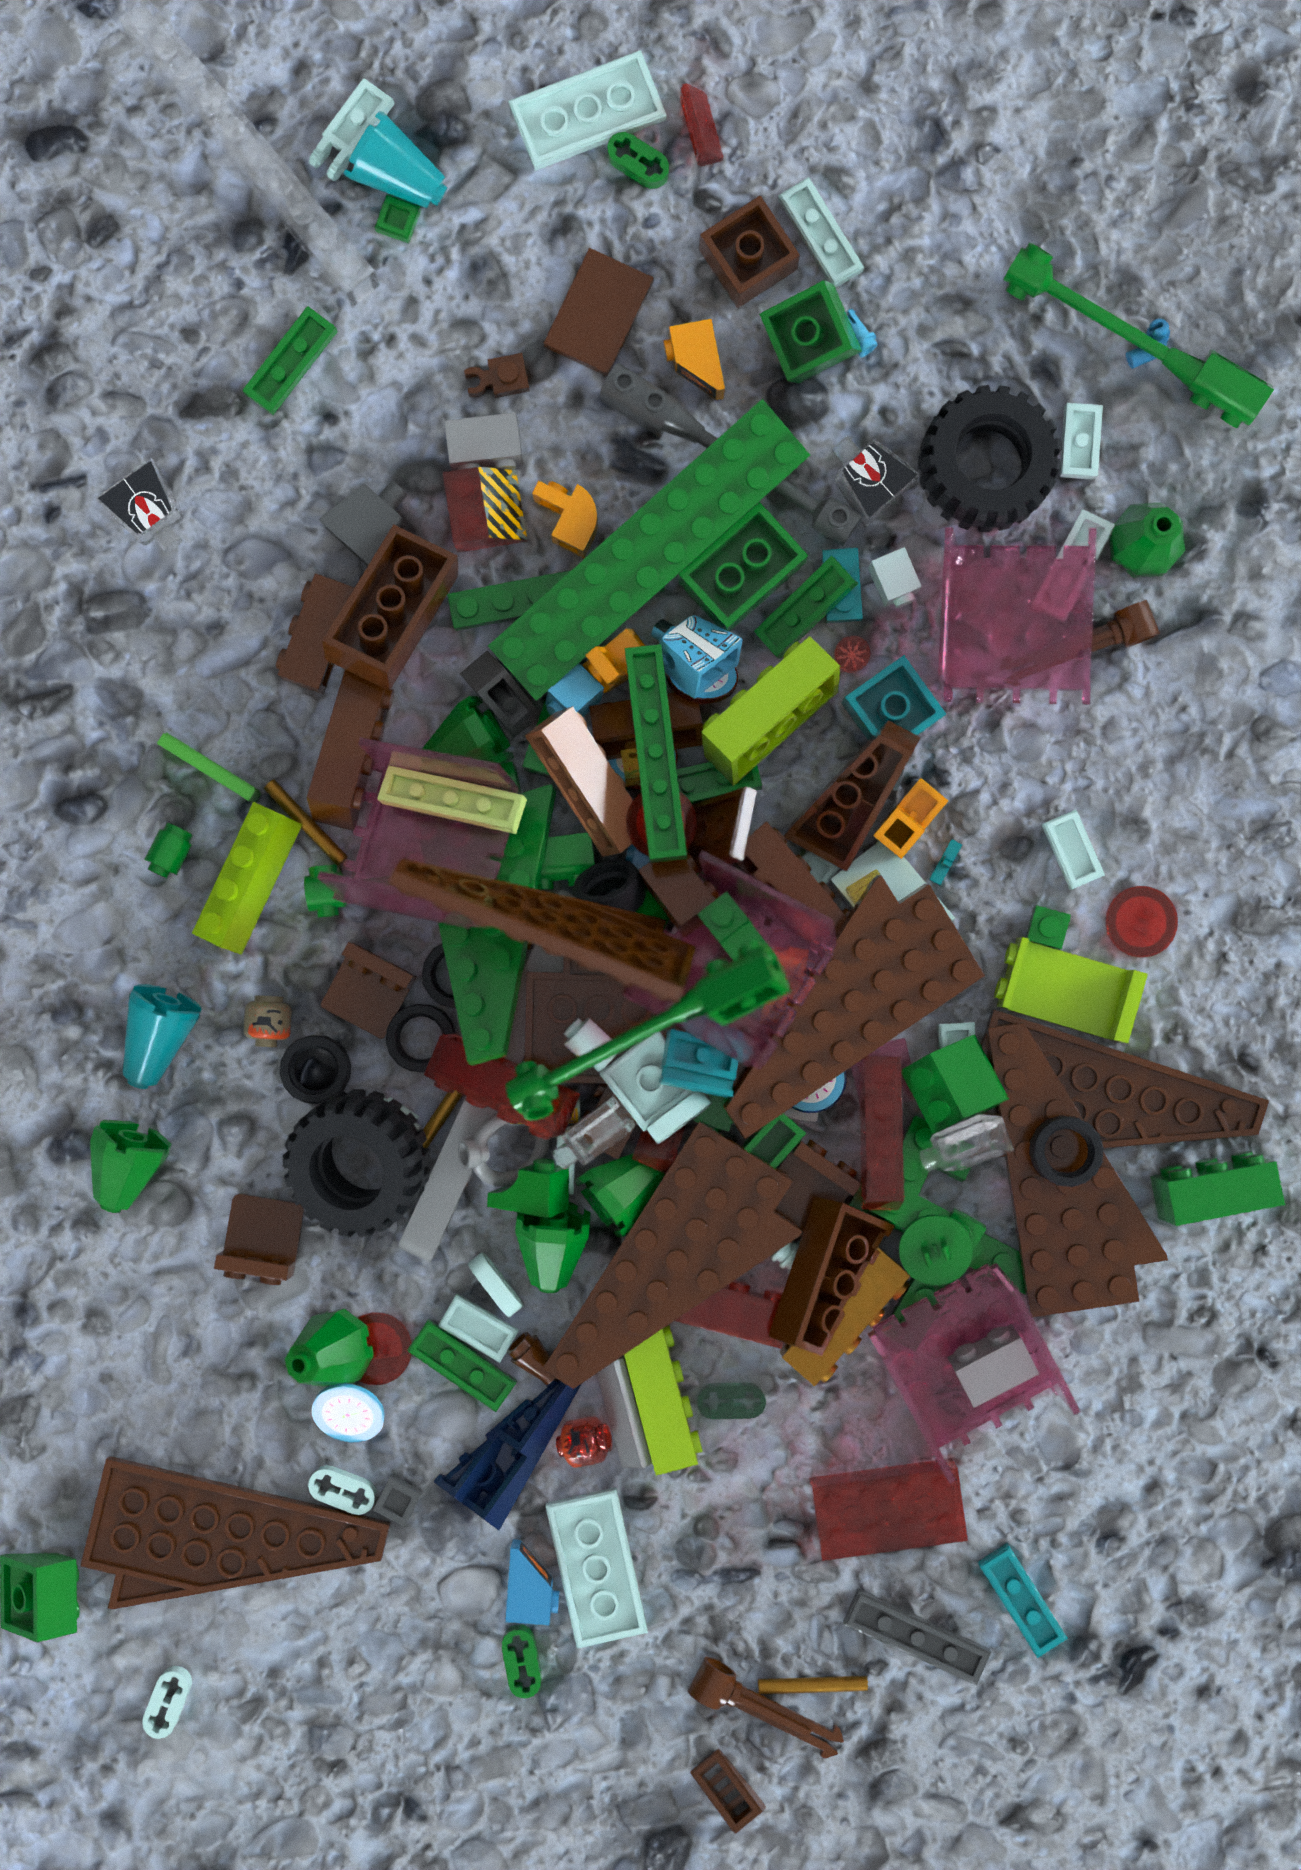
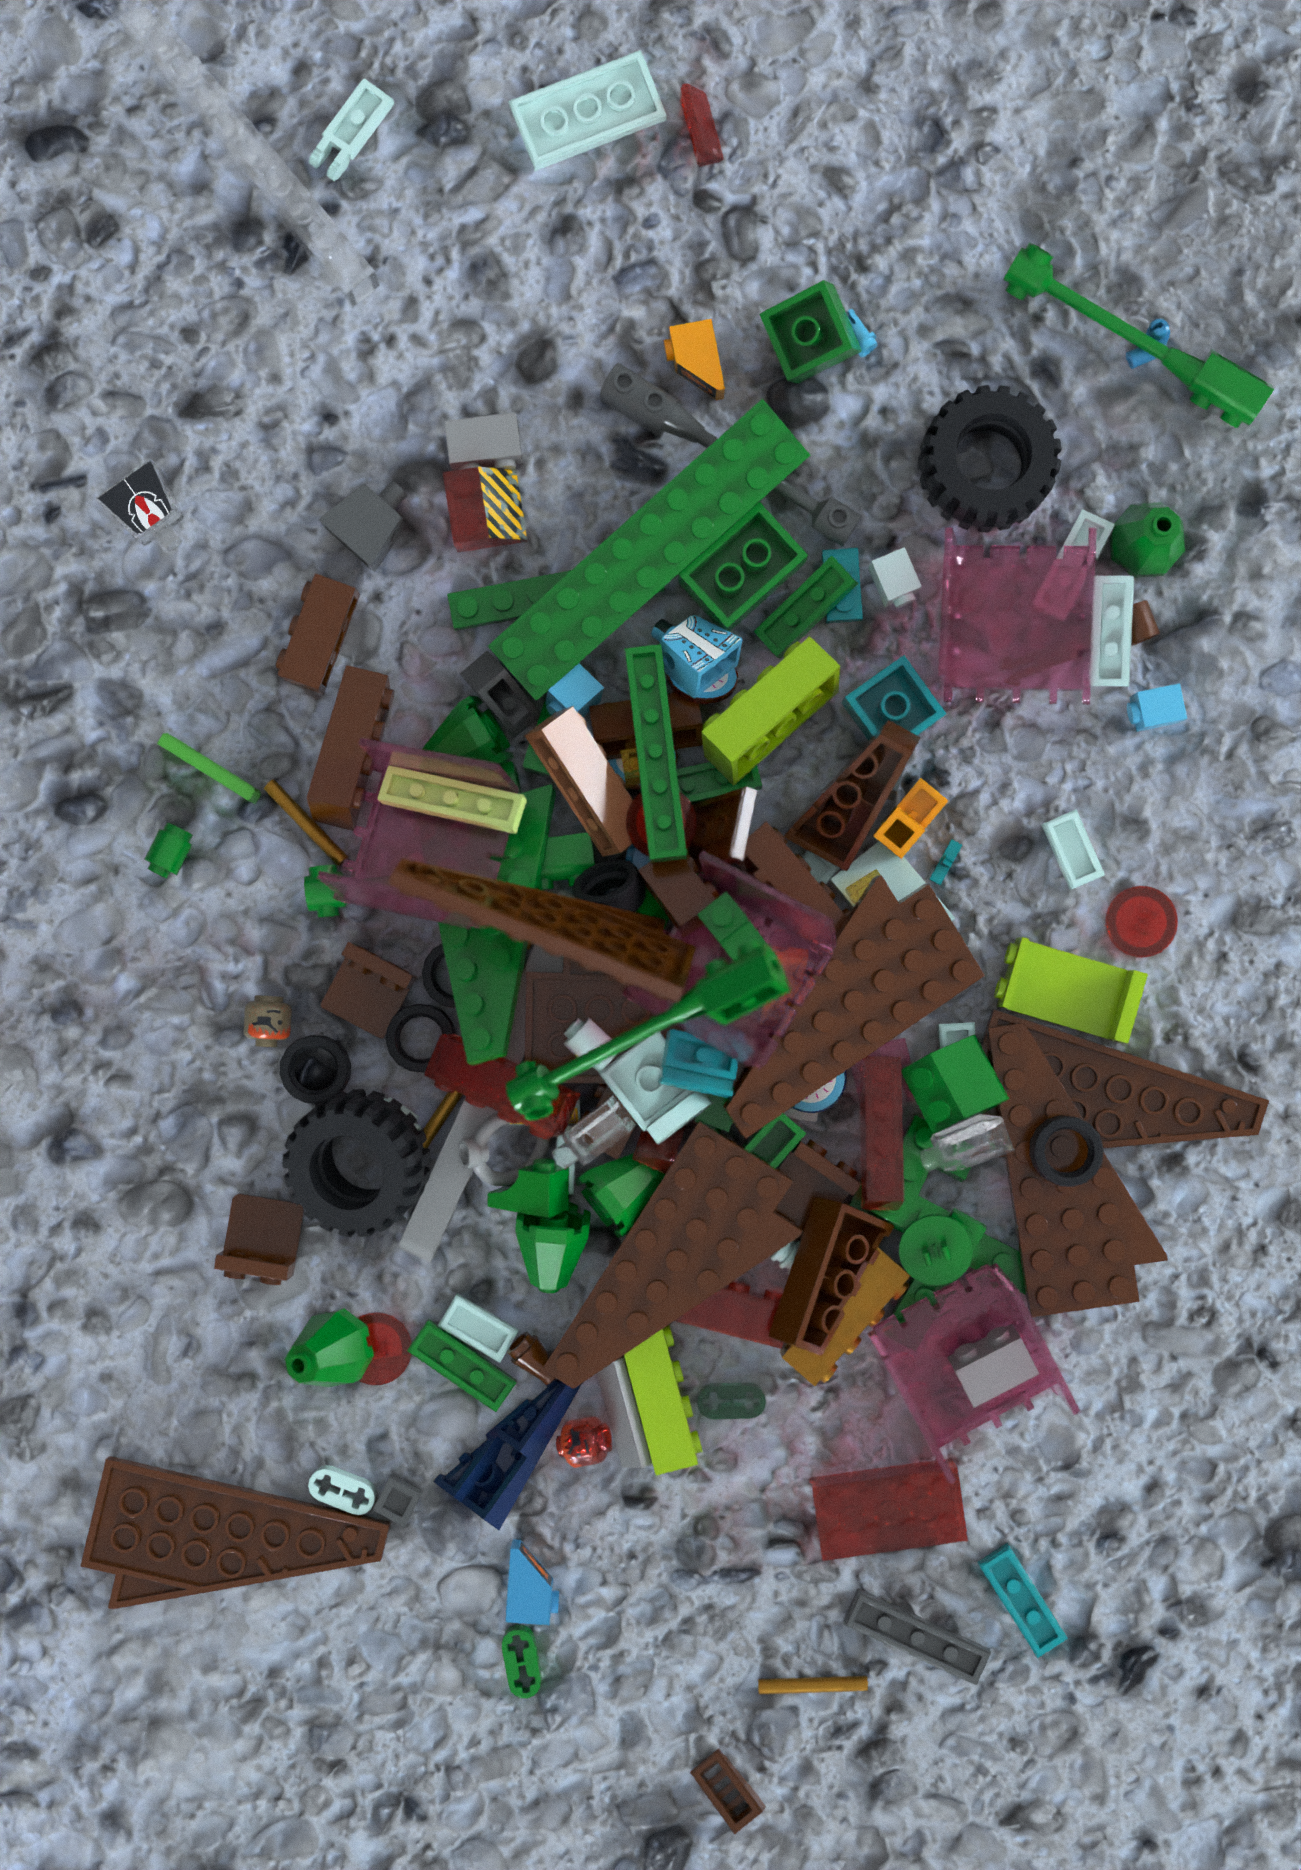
(39, 1595): green slope -> none
(124, 1162): green cone -> none
(155, 1032): teal cone -> none
(159, 1699): light aqua beam -> none
(247, 878): lime brick -> none
(290, 360): green plate -> none
(348, 1412): piece -> none
(390, 607): reddish brown brick -> none
(395, 165): teal cone -> none
(397, 219): green tile -> none
(495, 1284): light aqua beam -> none
(505, 376): reddish brown plate -> none
(578, 518): light orange brick -> none
(596, 1567): light aqua tile -> none
(598, 312): reddish brown tile -> none
(609, 662): light orange brick -> none
(633, 167): green beam -> none
(717, 1686): reddish brown piece -> none
(749, 251): reddish brown brick -> none
(820, 233): light aqua tile -> none
(852, 654): clear red tile -> none
(871, 477): torso -> none
(1048, 927): green plate -> none
(1081, 441): light aqua plate -> none
(1112, 631): none -> light aqua plate
(1157, 707): none -> medium azure brick
(1217, 1188): green brick -> none

